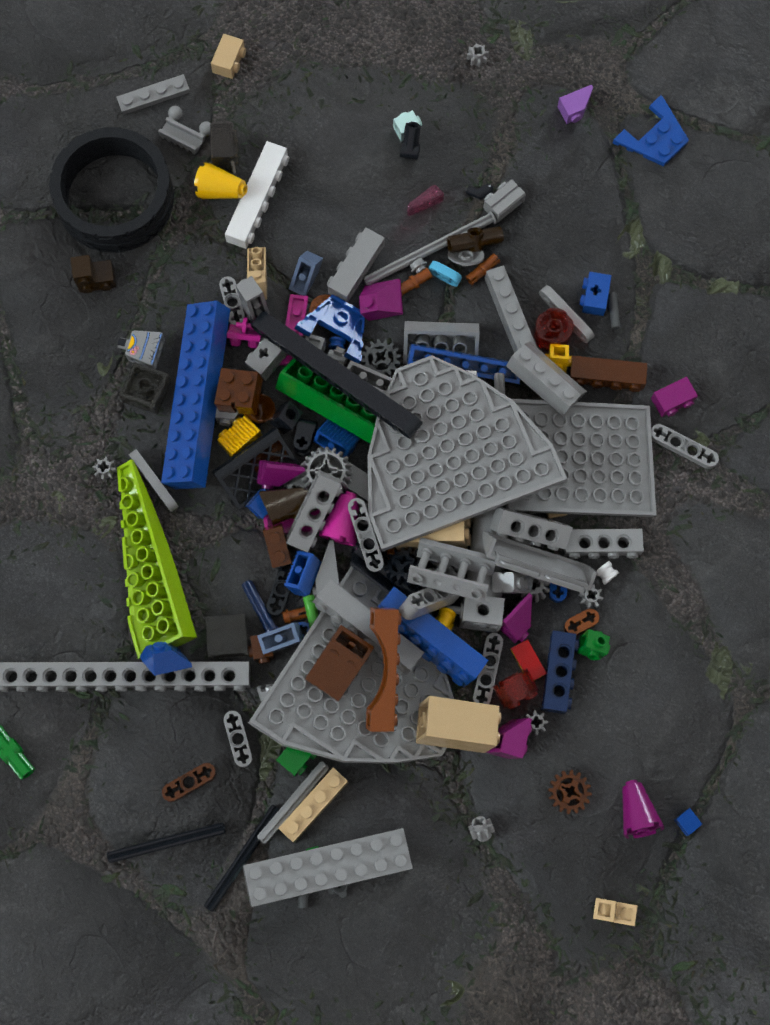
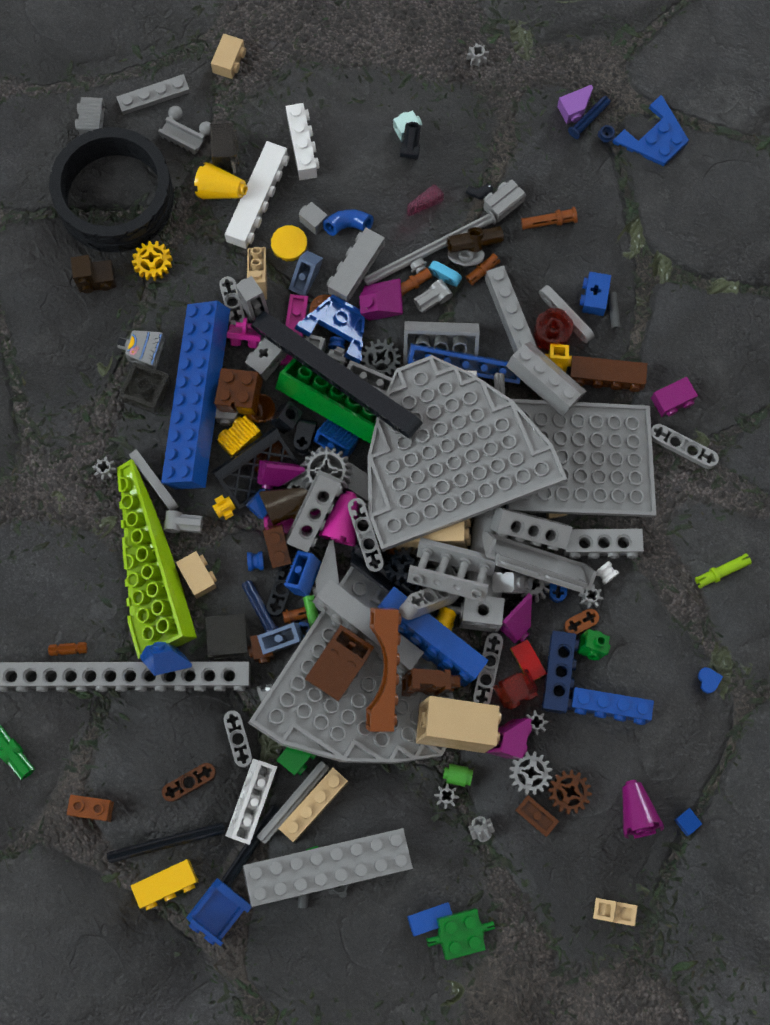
(67, 648): none -> dark orange axle
(90, 114): none -> light grey brick
(90, 808): none -> dark orange brick
(160, 262): none -> yellow gear
(164, 885): none -> yellow brick
(177, 521): none -> light grey piece
(196, 574): none -> tan brick
(217, 912): none -> blue panel
(224, 507): none -> yellow gear
(251, 801): none -> white brick
(255, 561): none -> blue wheel
(289, 243): none -> yellow tile
(301, 141): none -> white brick
(312, 217): none -> light grey brick
(347, 219): none -> blue cylinder
(426, 920): none -> blue slope
(429, 682): none -> reddish brown hips
(437, 293): none -> light grey piece
(446, 790): none -> light grey gear
(458, 775): none -> bright green brick
(460, 934): none -> green plate
(537, 816): none -> reddish brown plate
(539, 775): none -> light grey gear
(558, 218): none -> dark orange pin
(589, 117): none -> dark blue axle
(607, 129): none -> dark blue plate
(612, 705): none -> blue brick
(709, 679): none -> blue tile
(716, 574): none -> lime pin

